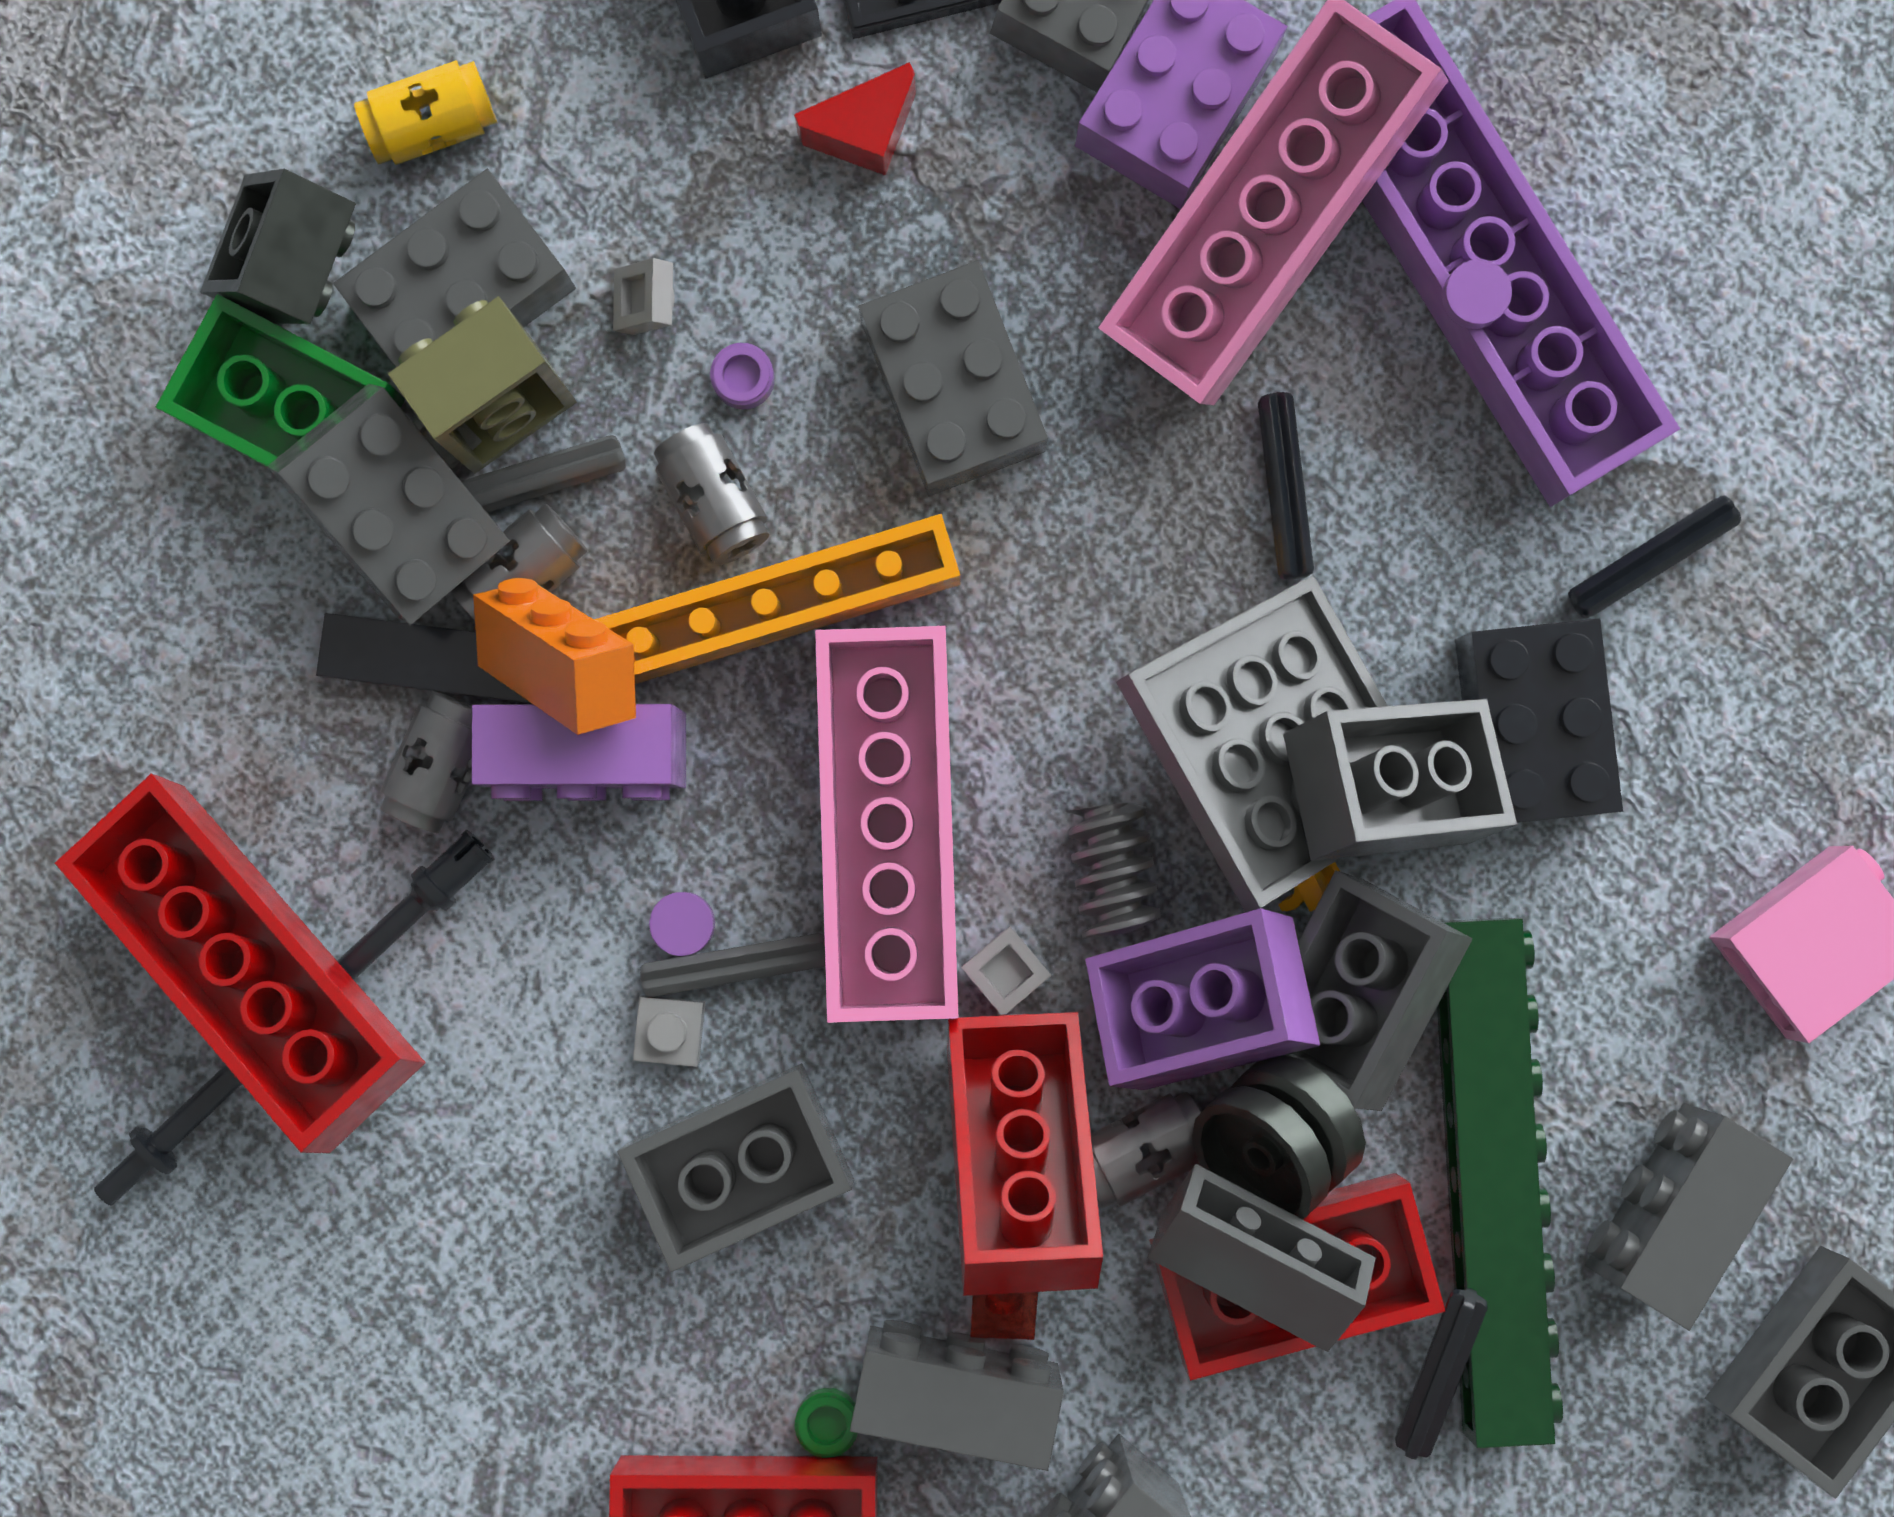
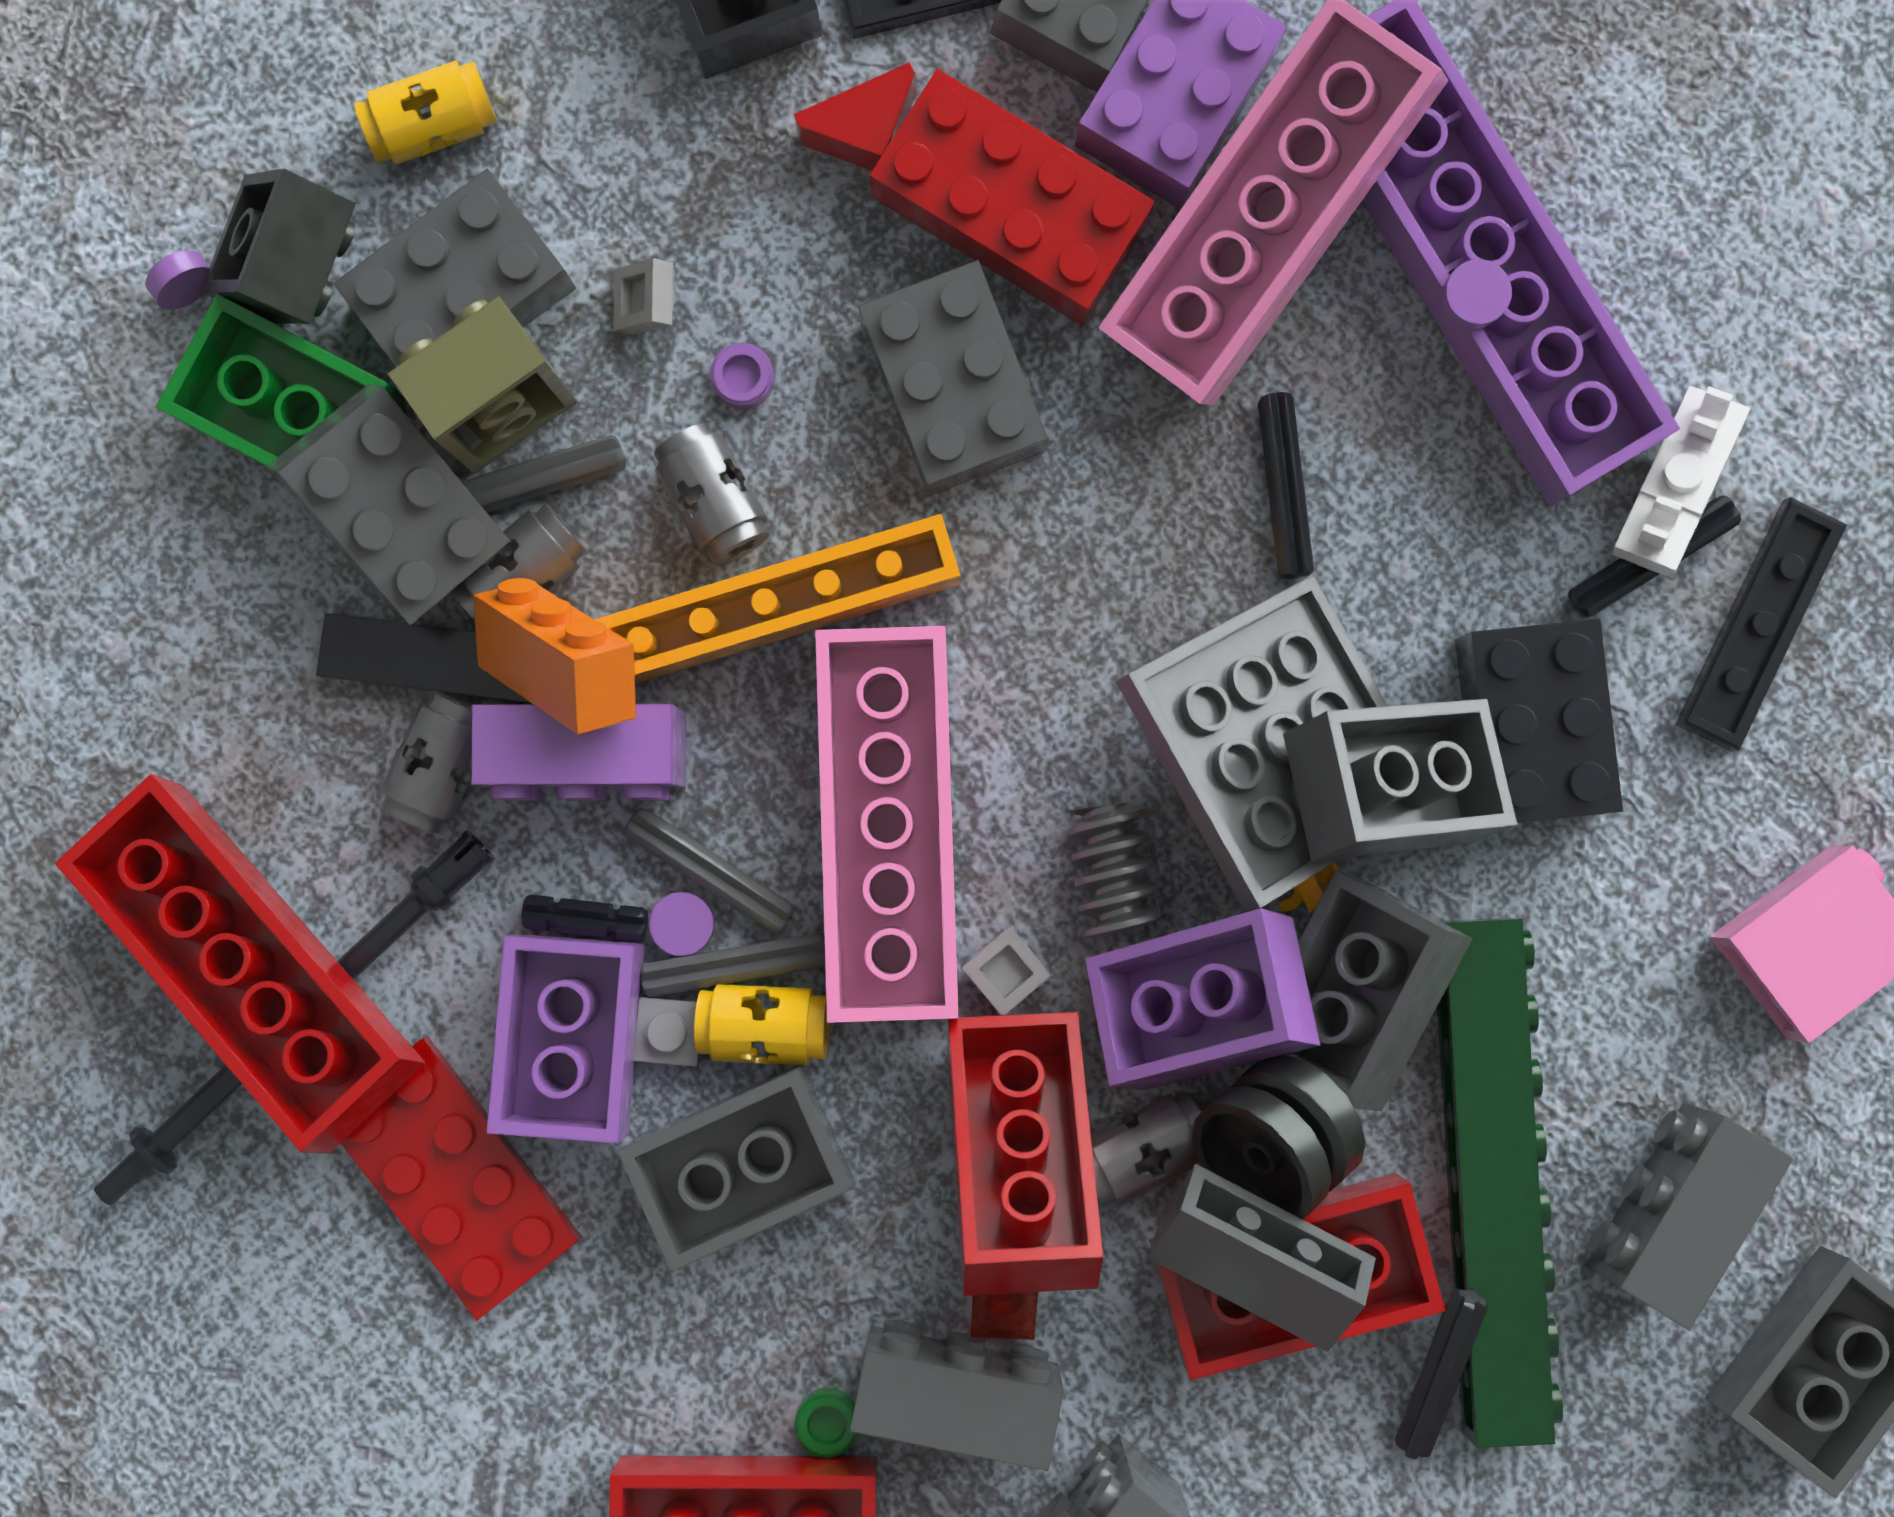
(177, 279): none -> medium lavender tile
(458, 1187): none -> red plate
(565, 1038): none -> medium lavender brick
(584, 918): none -> black axle
(708, 870): none -> dark grey axle
(734, 1018): none -> yellow piece
(1010, 197): none -> red brick
(1681, 481): none -> white plate
(1761, 624): none -> black tile

